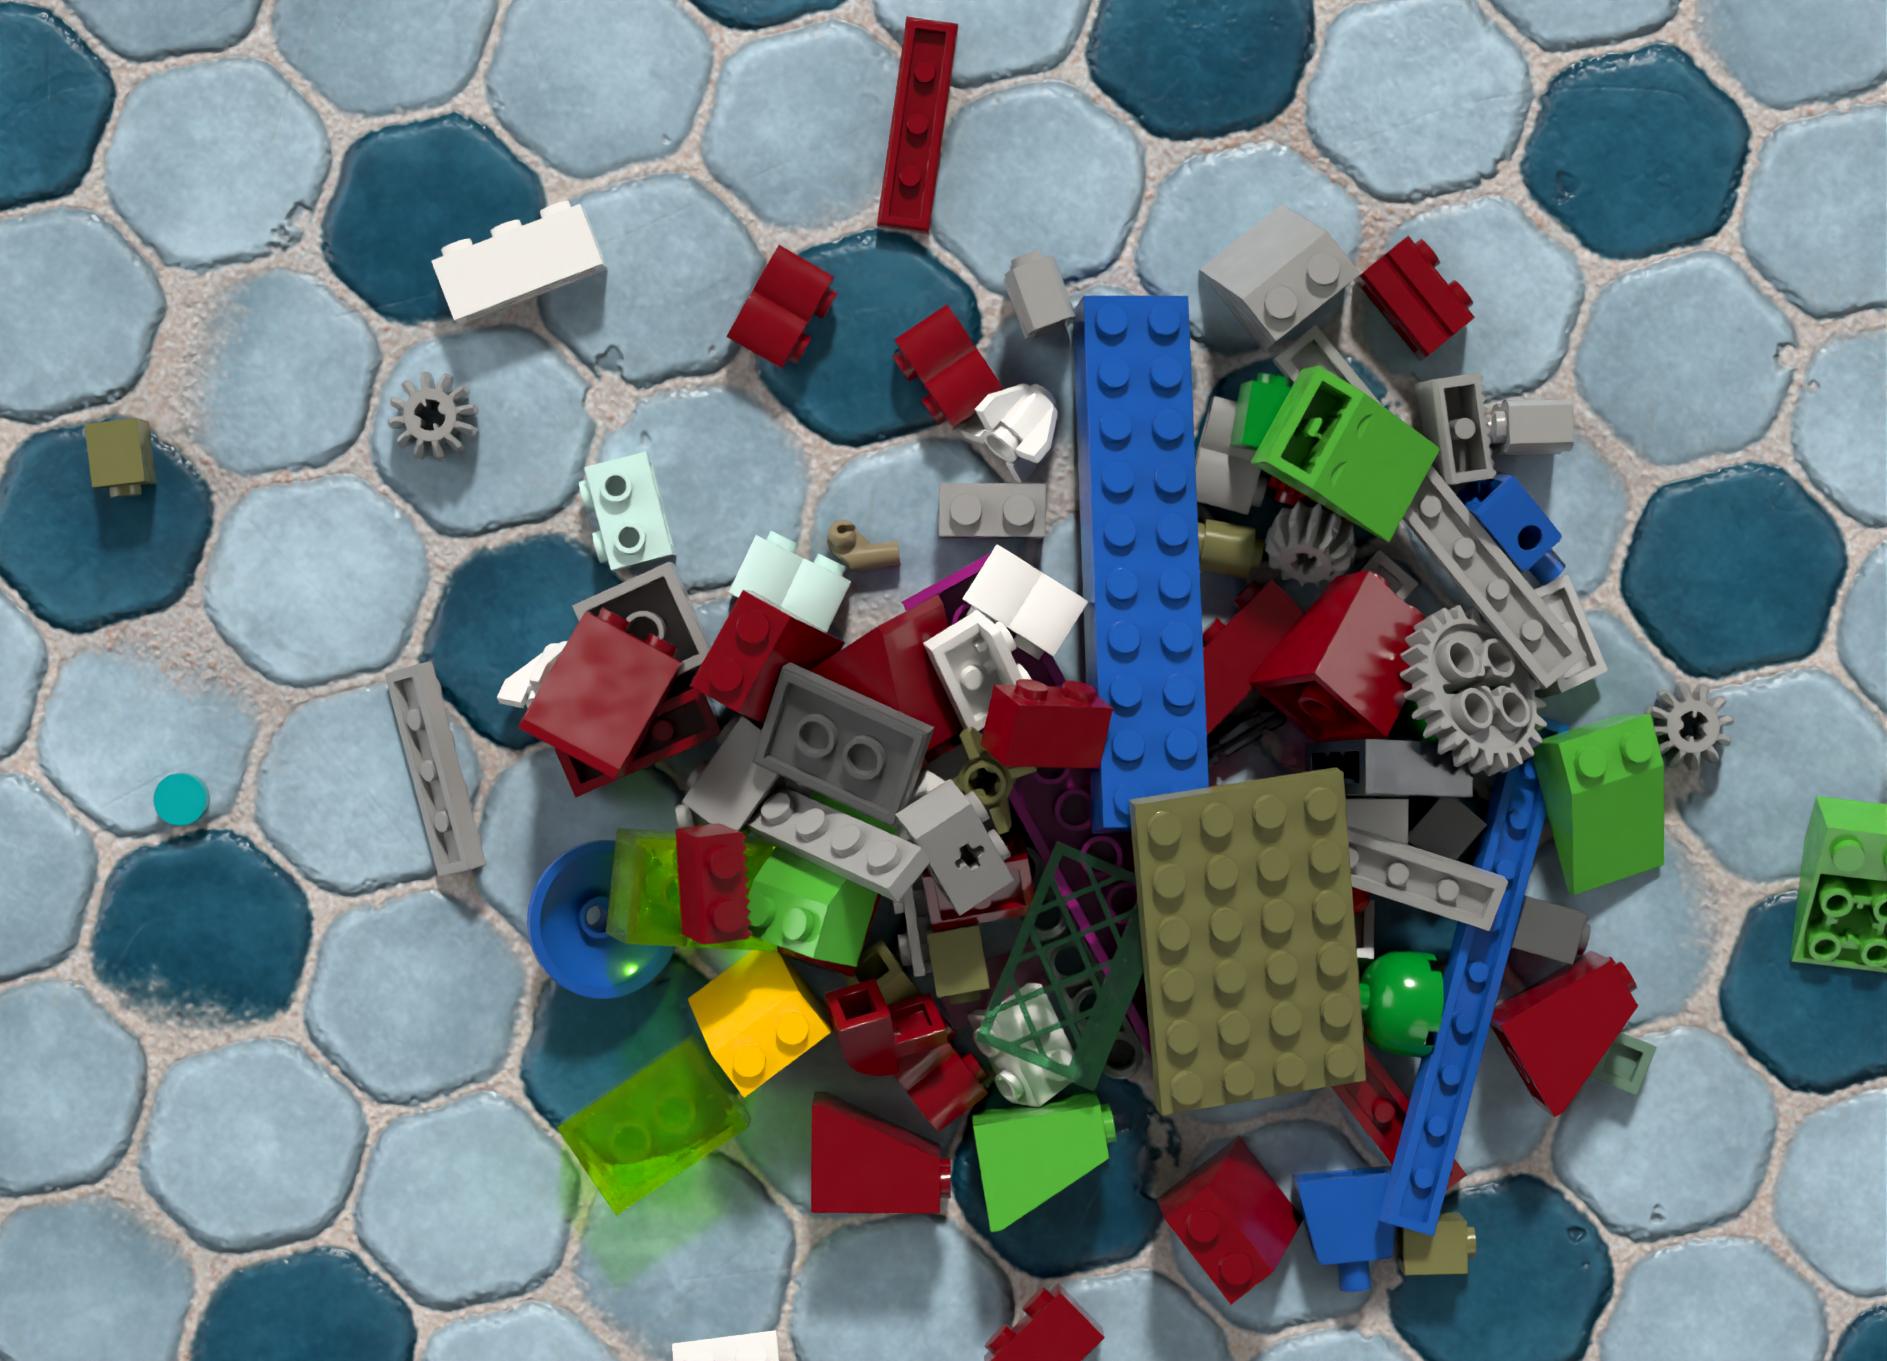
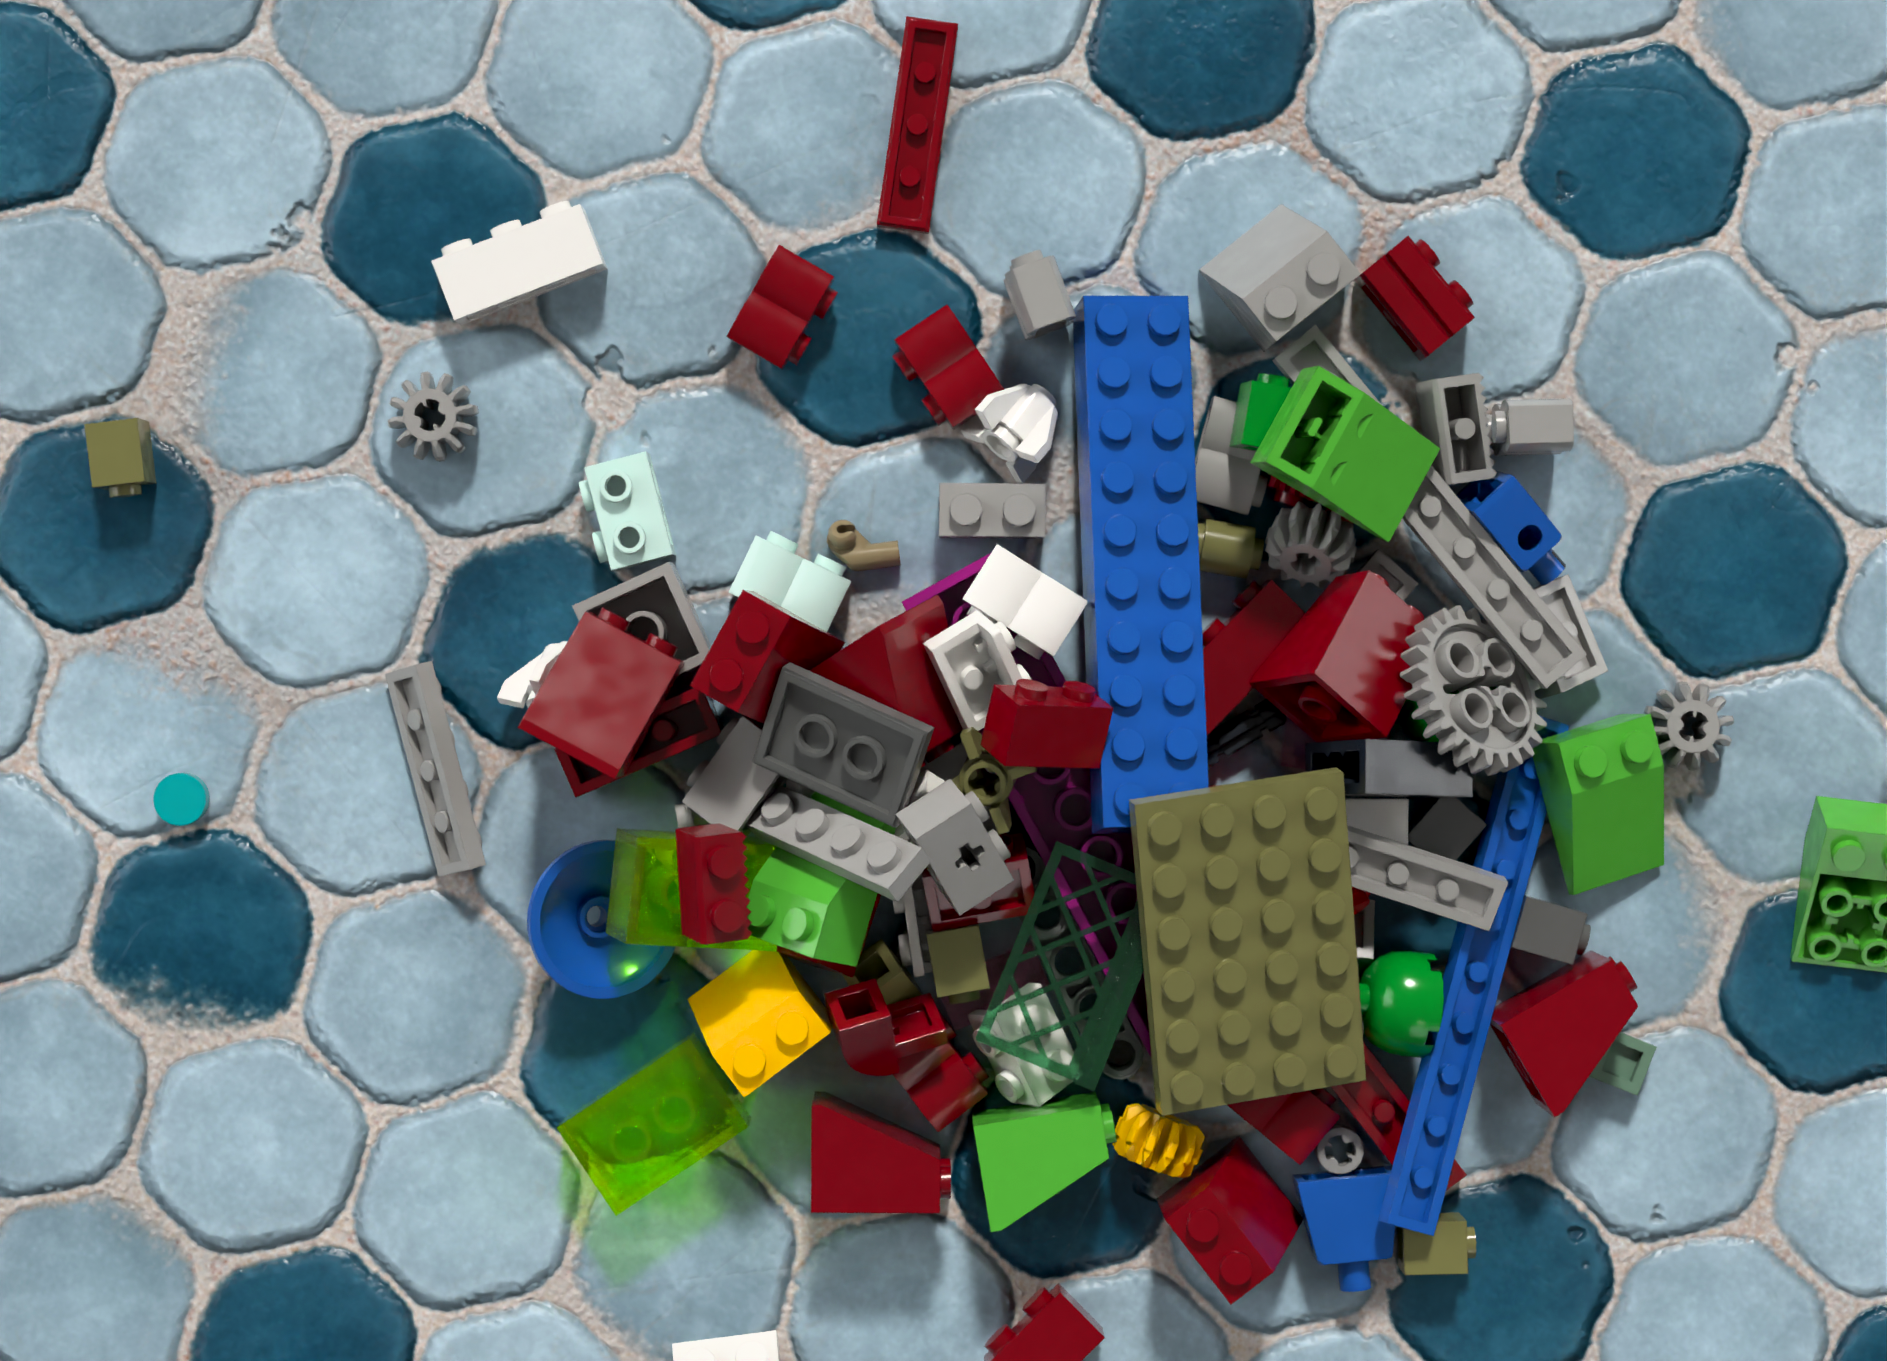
(1158, 1141): none -> yellow gear
(1292, 1120): none -> dark red brick
(1354, 1157): none -> light grey bush

